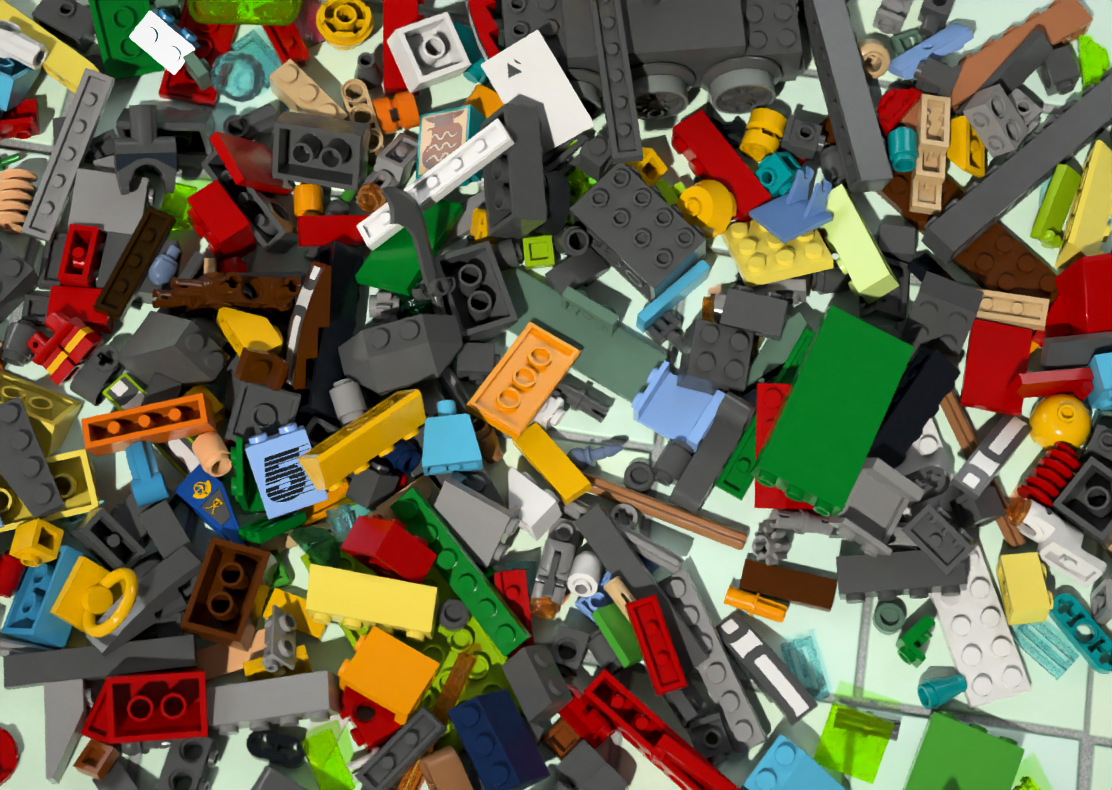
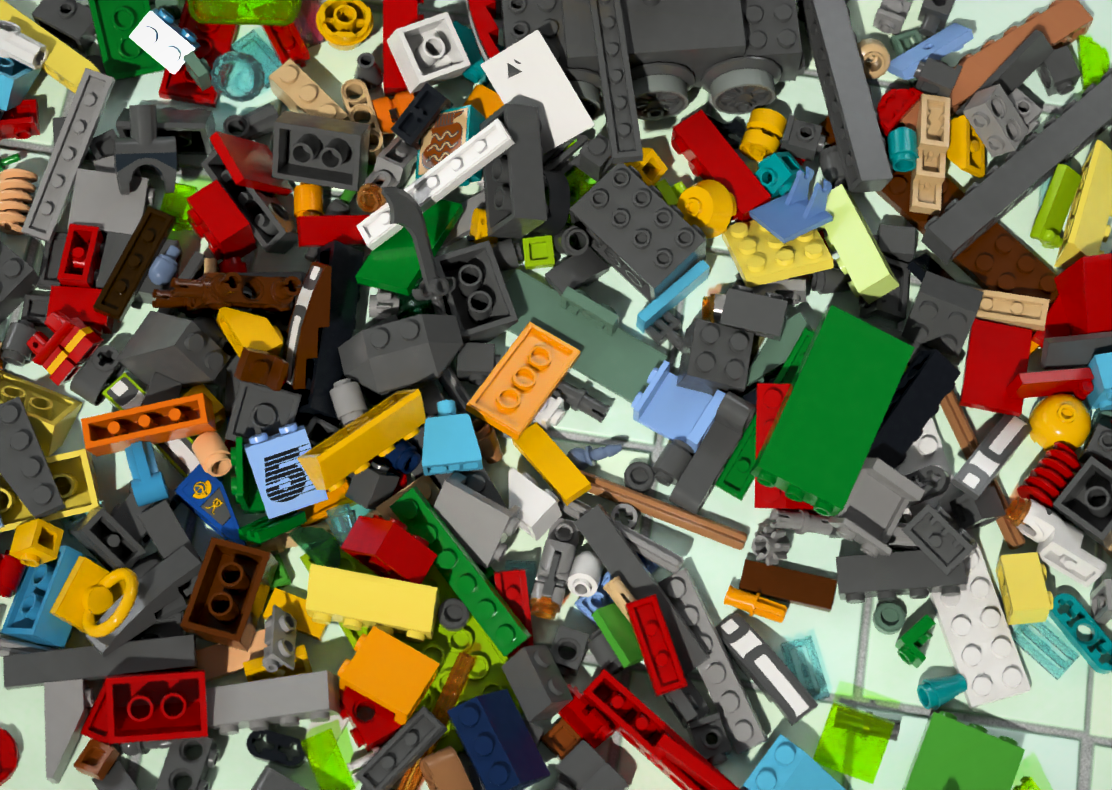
(420, 115): none -> black hinge

